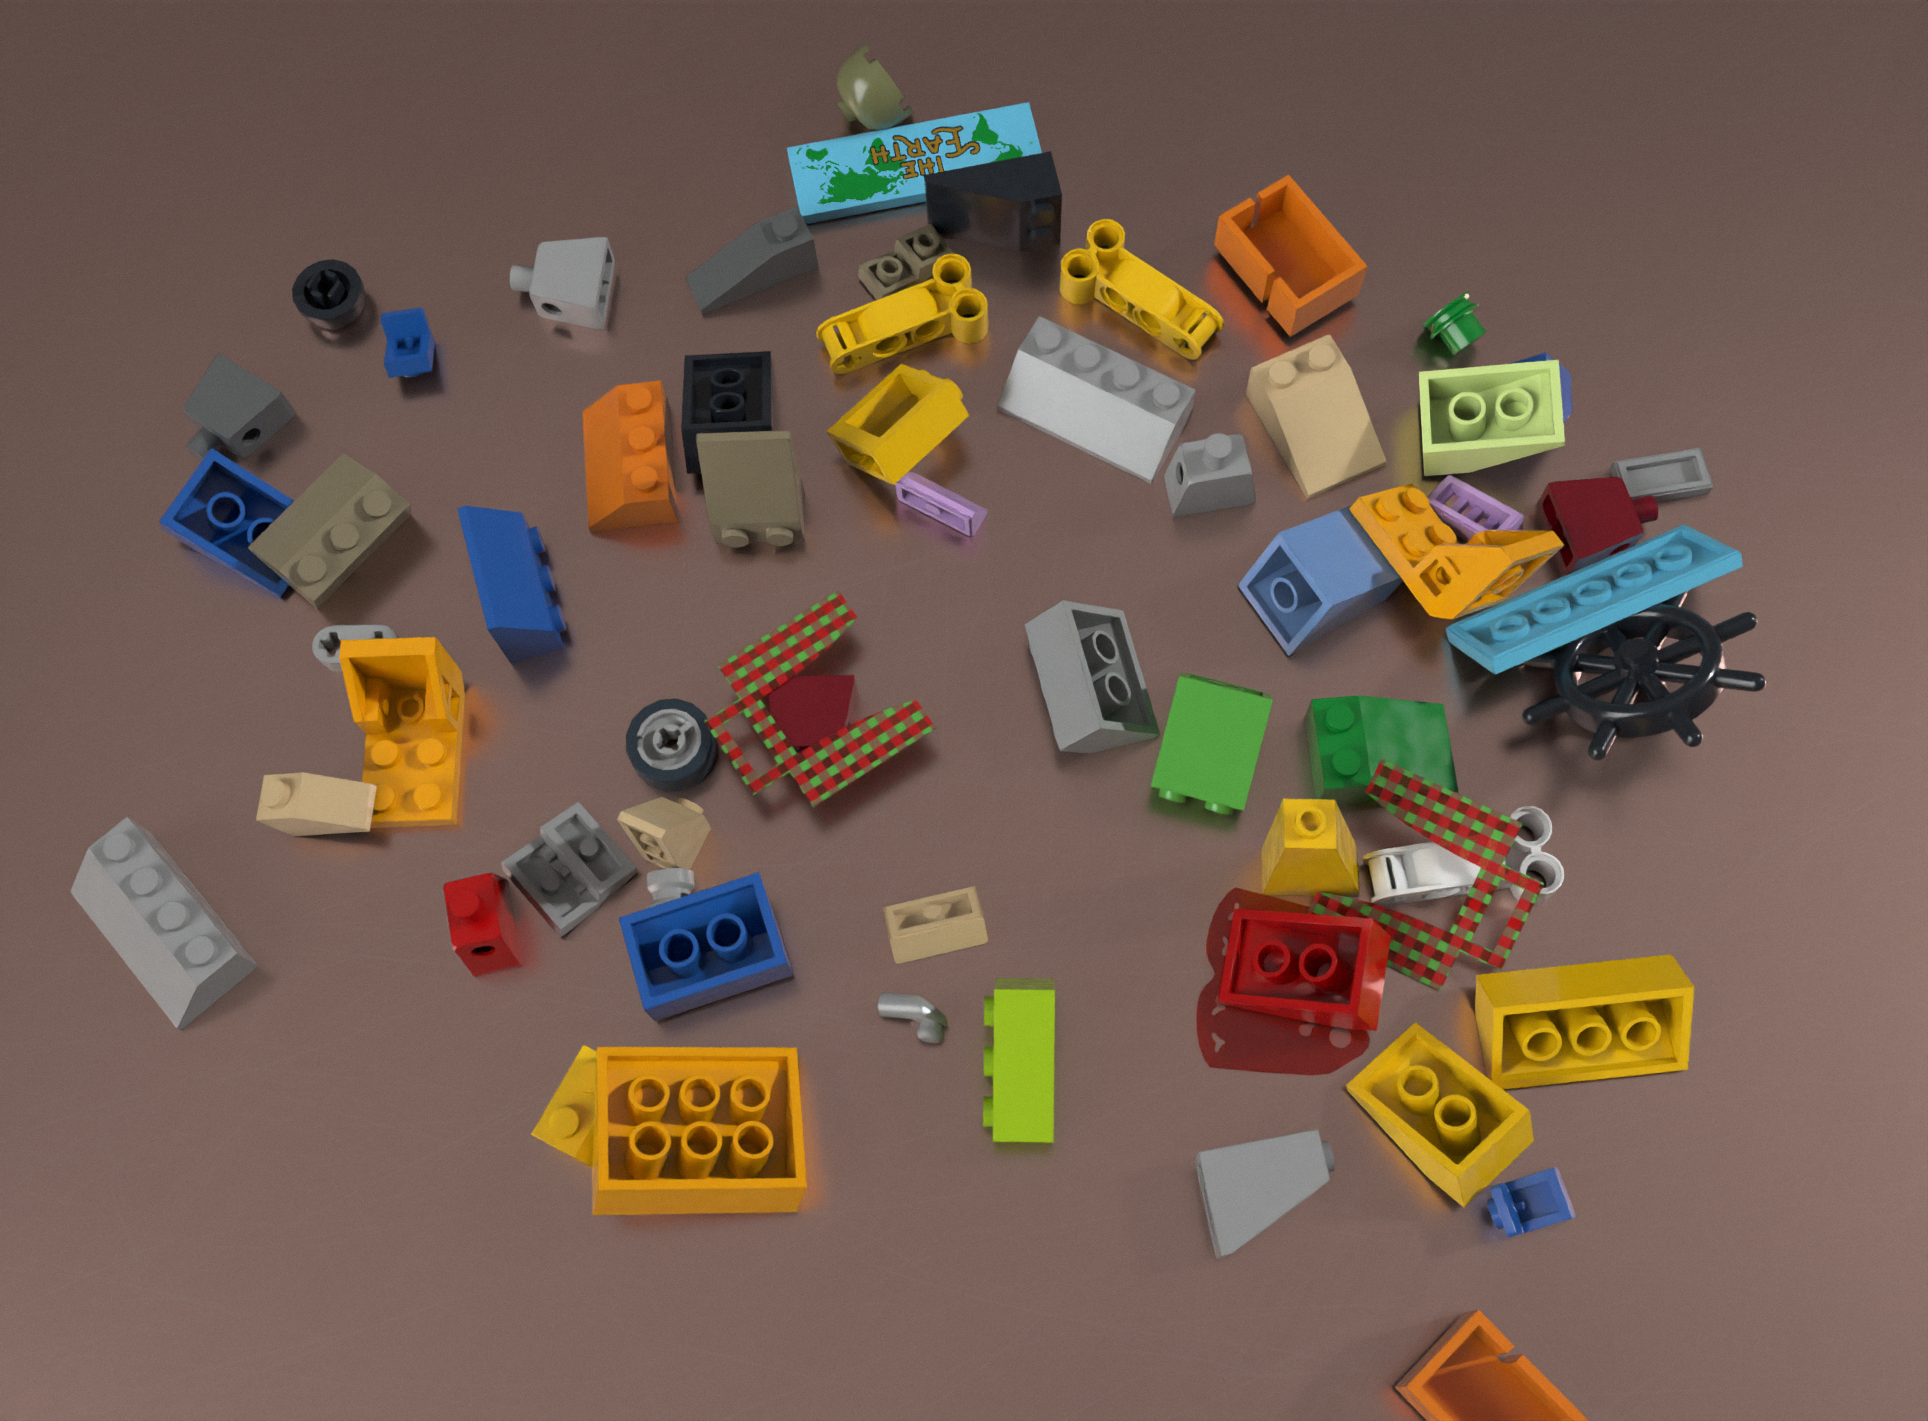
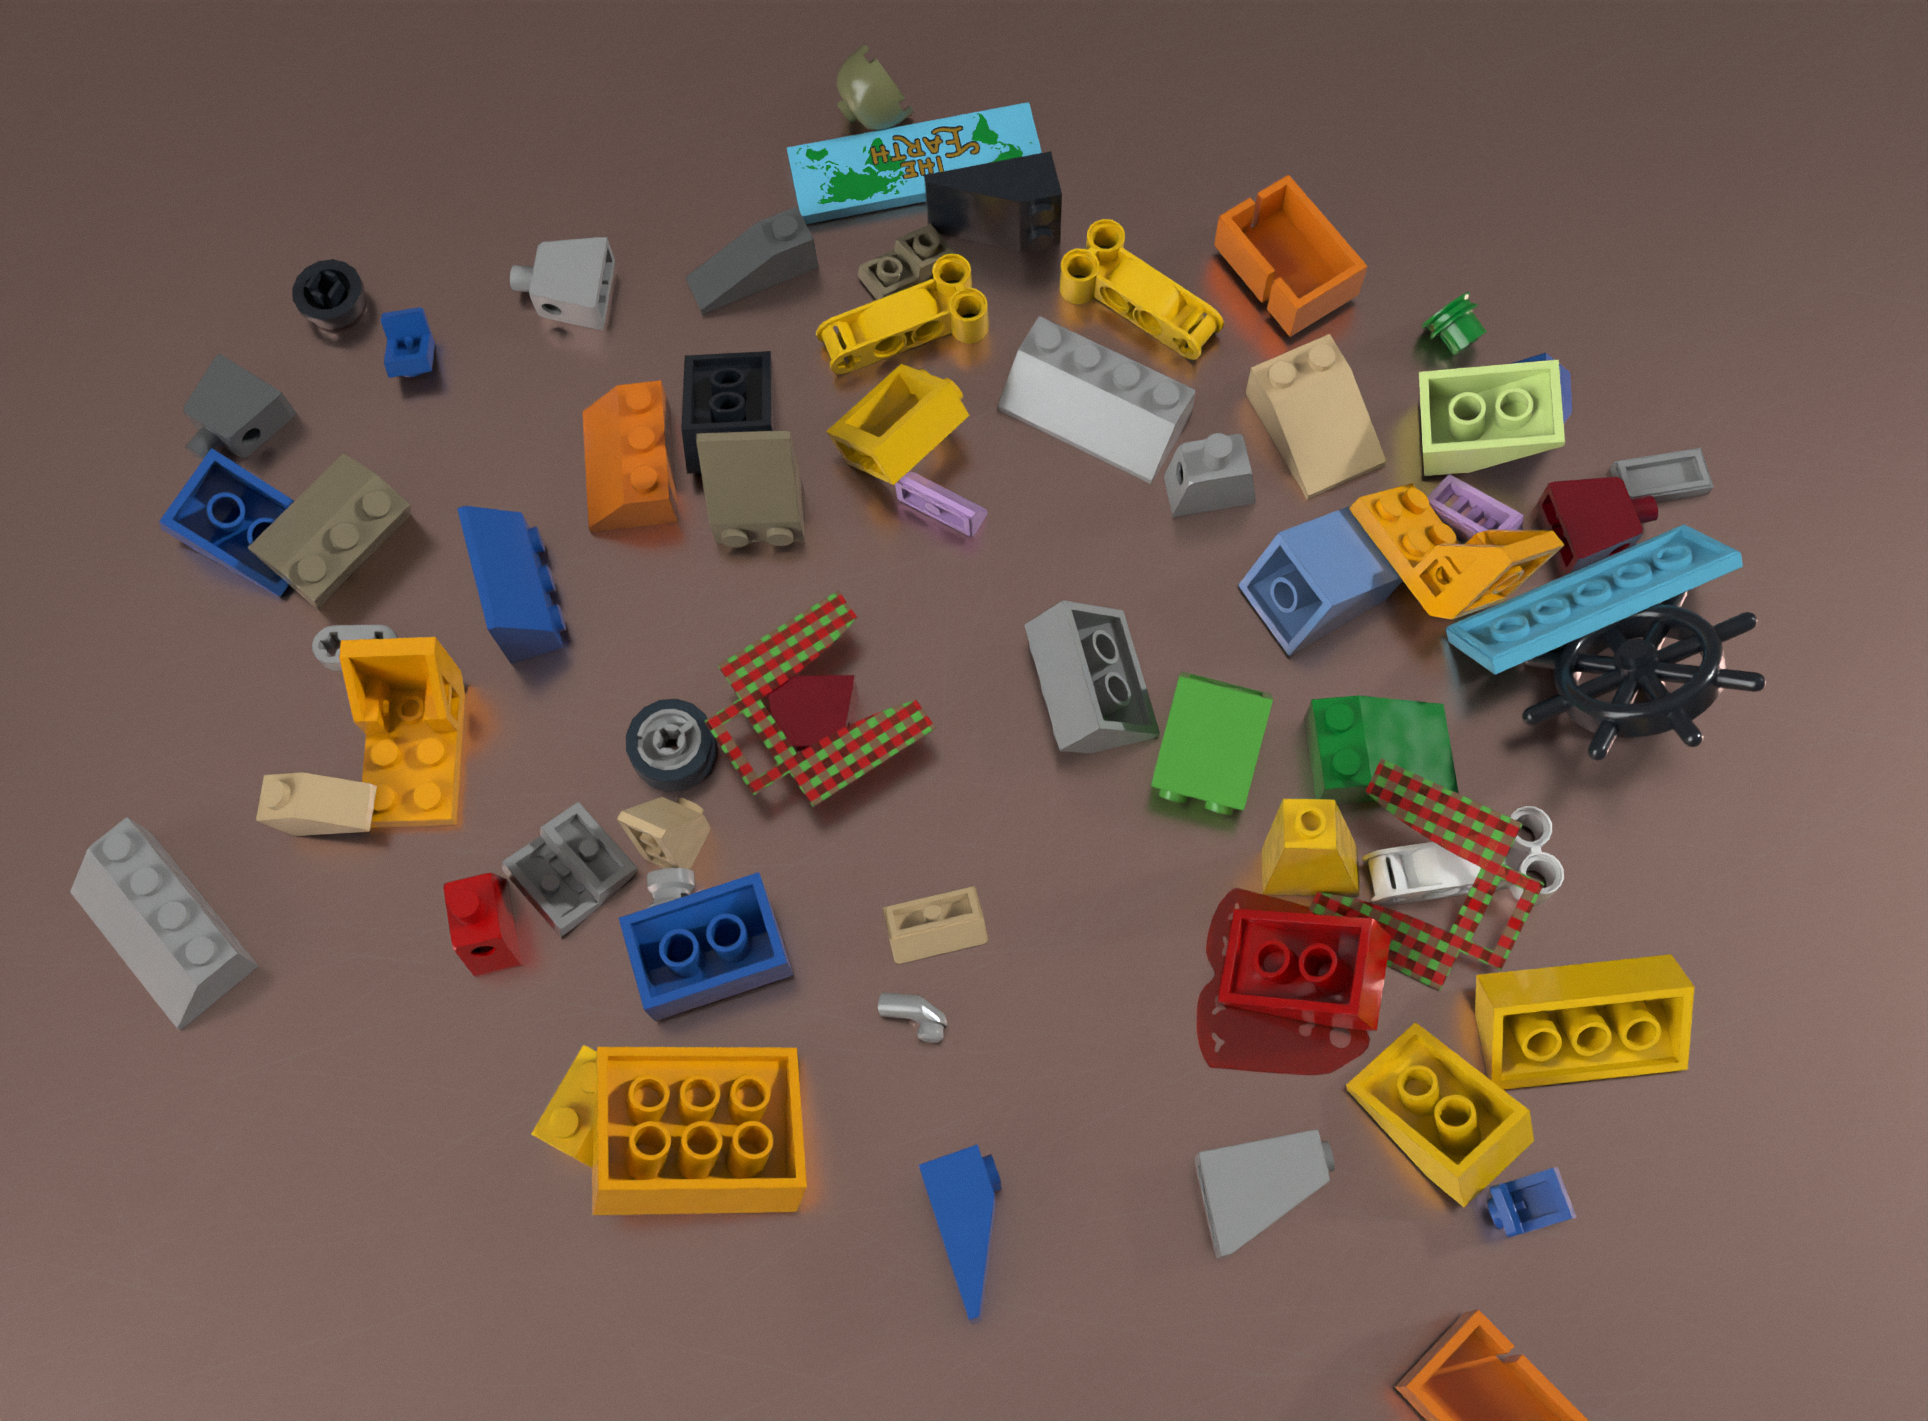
(965, 1205): none -> blue slope
(1021, 1060): lime wedge -> none

